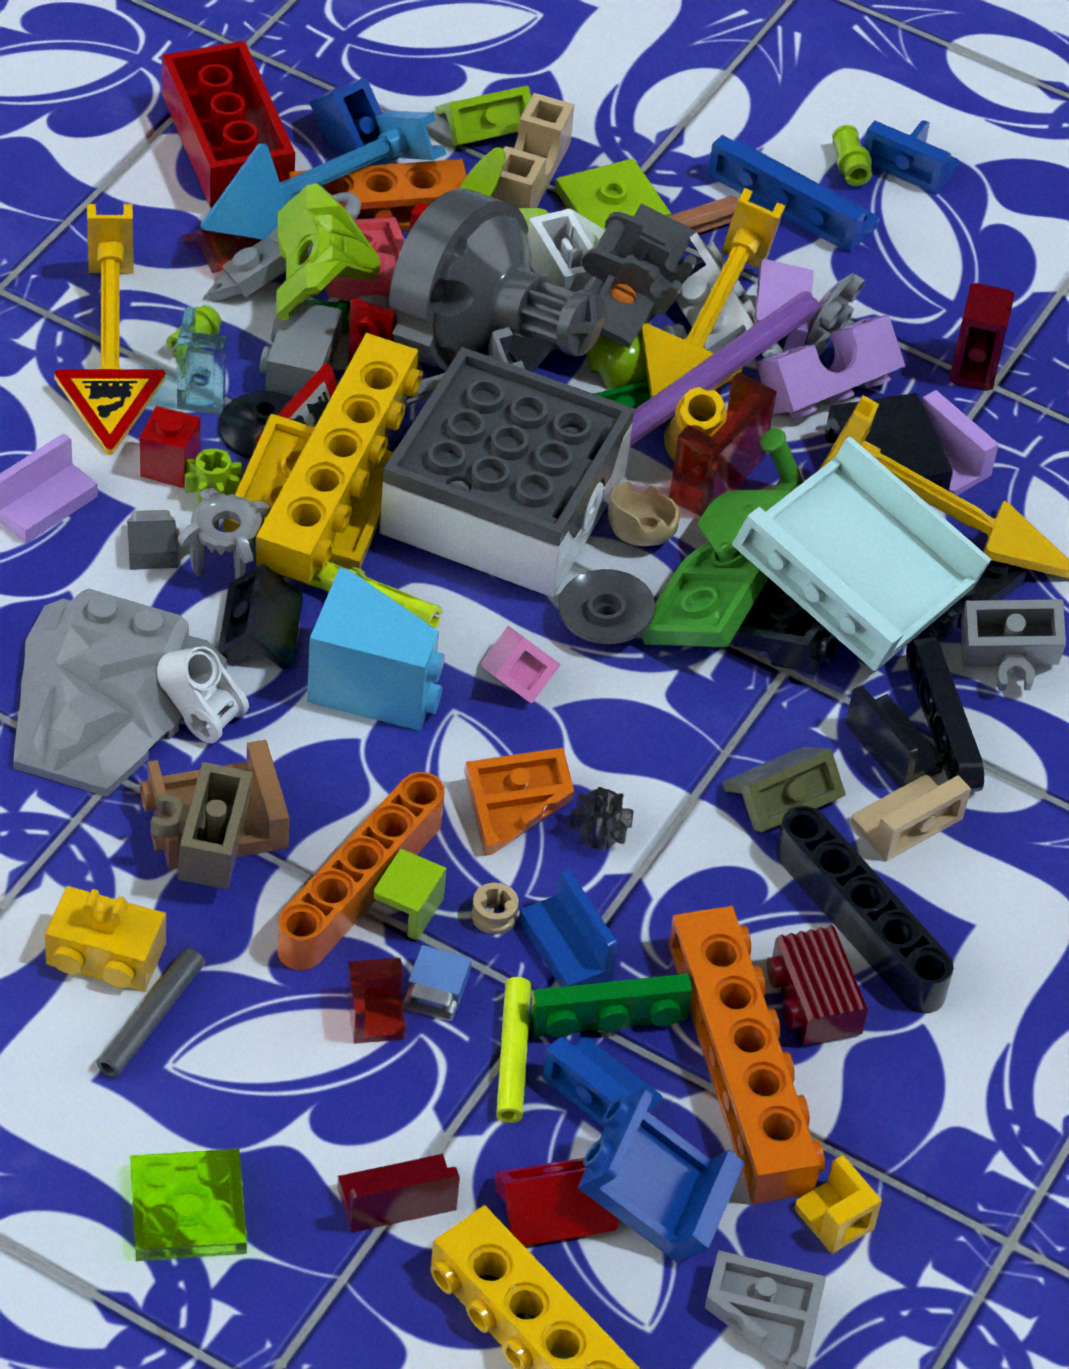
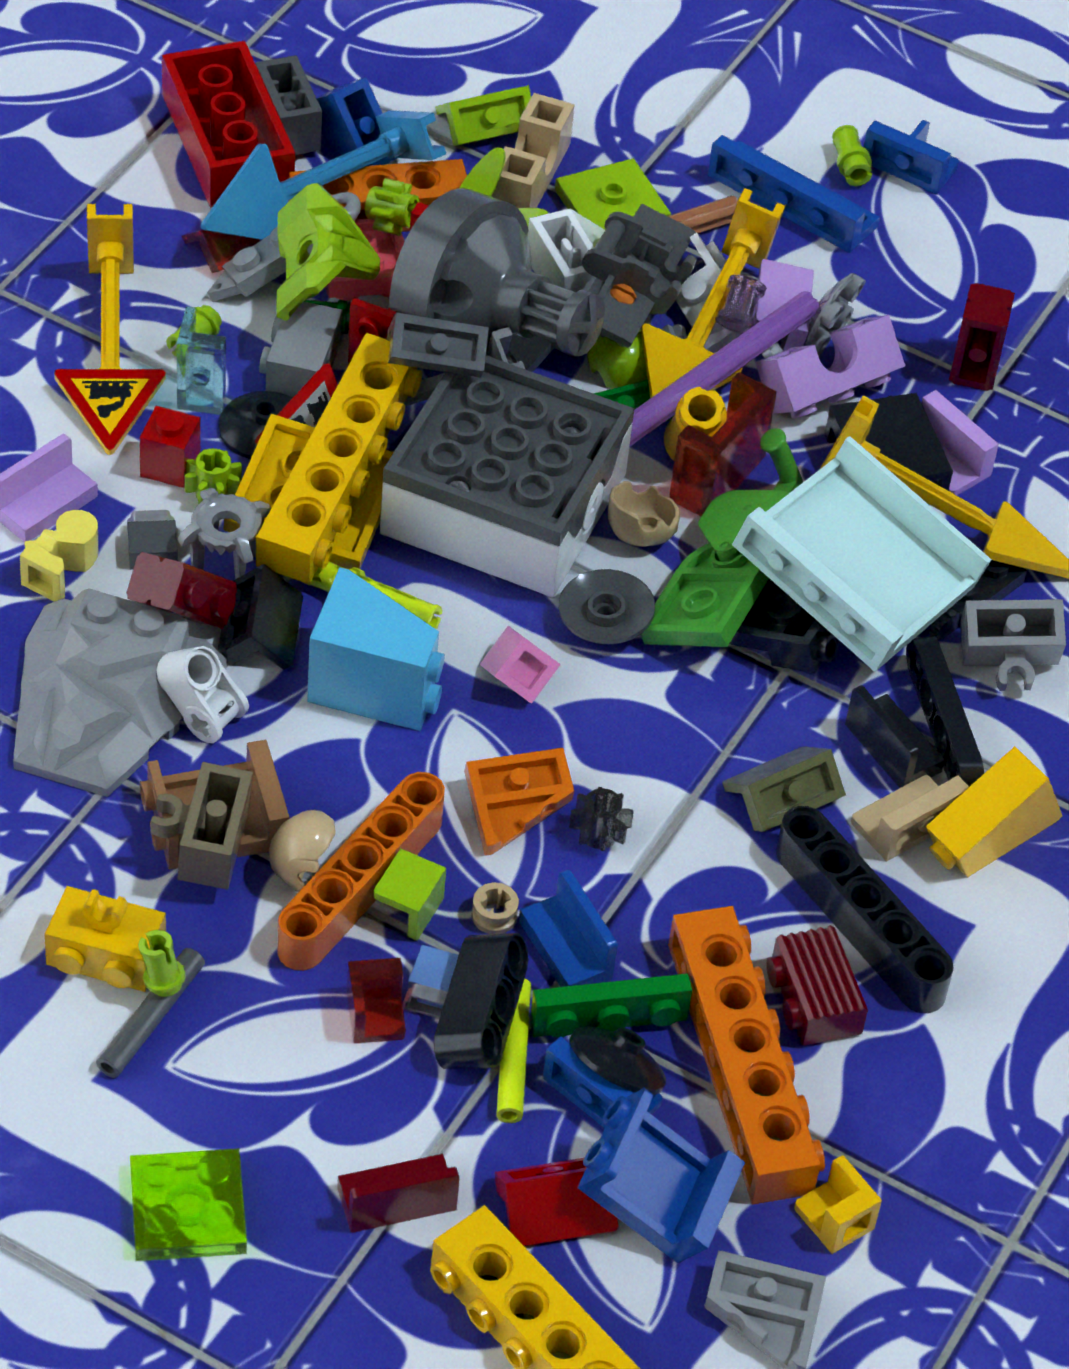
(68, 548): none -> light yellow leg
(162, 973): none -> lime pin
(182, 590): none -> dark red brick
(293, 102): none -> dark grey brick
(299, 846): none -> tan hair
(390, 206): none -> lime gear
(437, 344): none -> dark grey panel
(481, 1001): none -> black beam
(618, 1058): none -> black dish
(740, 303): none -> clear purple bush
(994, 815): none -> yellow slope

